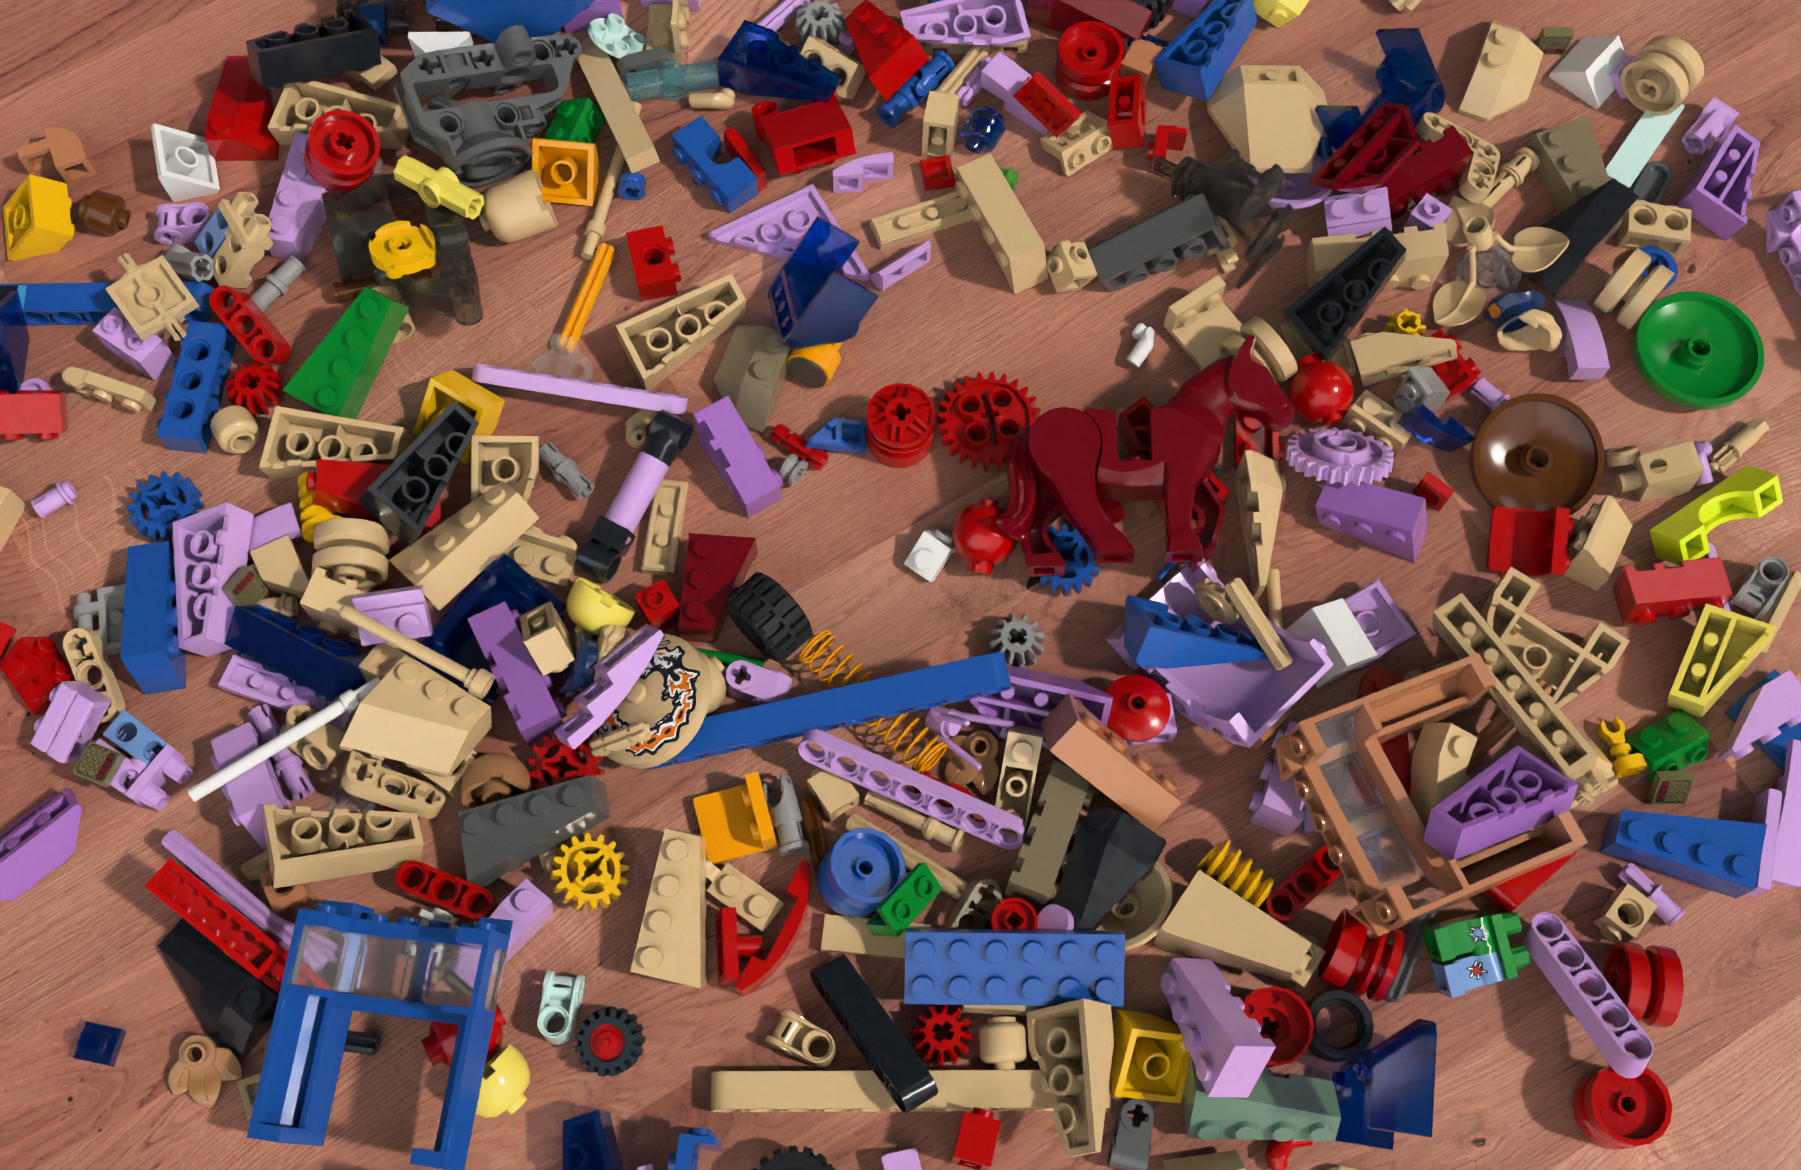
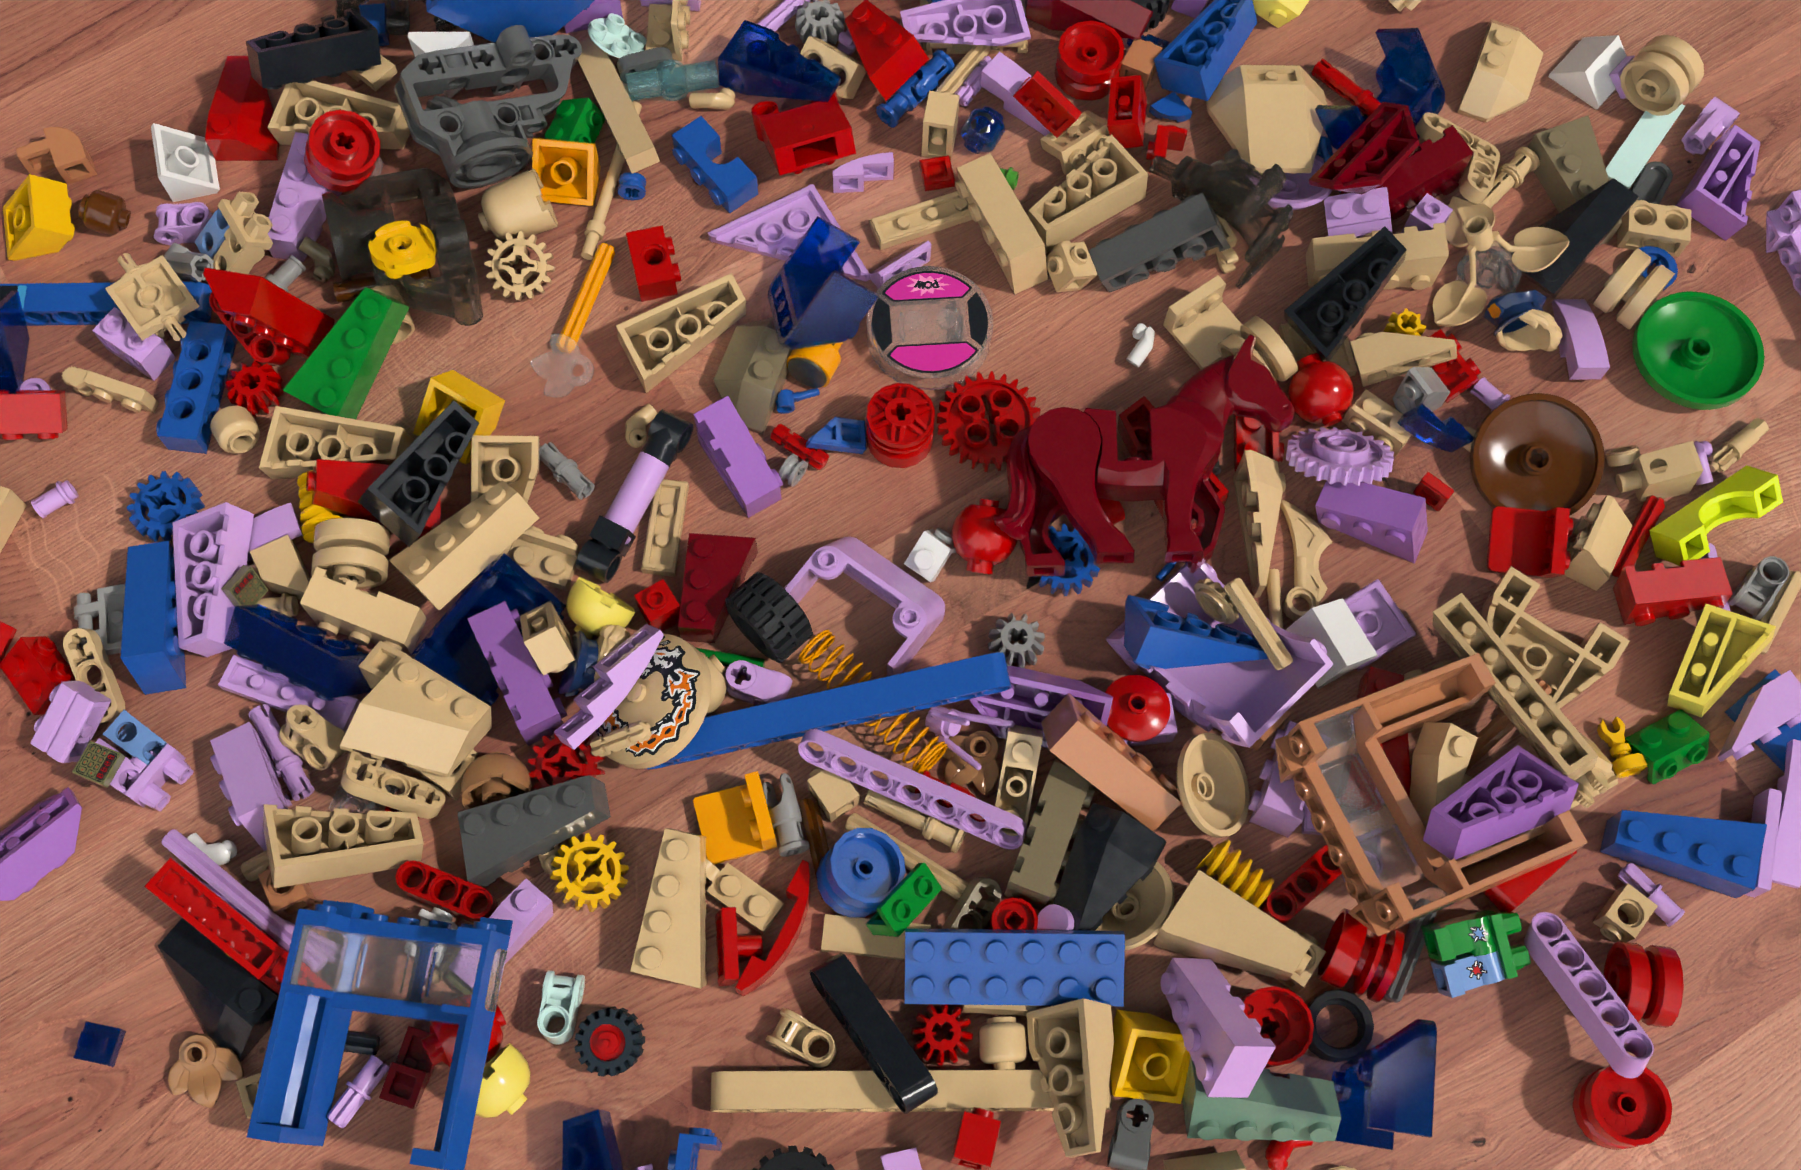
(218, 852): none -> white arm
(269, 310): none -> red slope
(322, 259): none -> dark tan arm
(348, 702): white bar -> none
(357, 1092): none -> lavender axle
(397, 608): lavender plate -> none
(410, 1072): none -> dark red slope
(438, 187): light yellow piece -> none
(475, 680): tan piece -> none
(519, 252): none -> tan gear
(579, 388): lavender beam -> none
(738, 148): red tile -> none
(786, 399): none -> blue hand
(916, 606): none -> lavender windscreen
(929, 327): none -> brick
(1090, 194): none -> tan wedge
(1171, 108): none -> blue tile
(1212, 785): none -> tan dish
(1308, 544): none -> tan piece
(1345, 87): none -> red pin
(1554, 40): olive tile -> none
(1639, 533): none -> red axle
(1670, 787): olive tile -> none

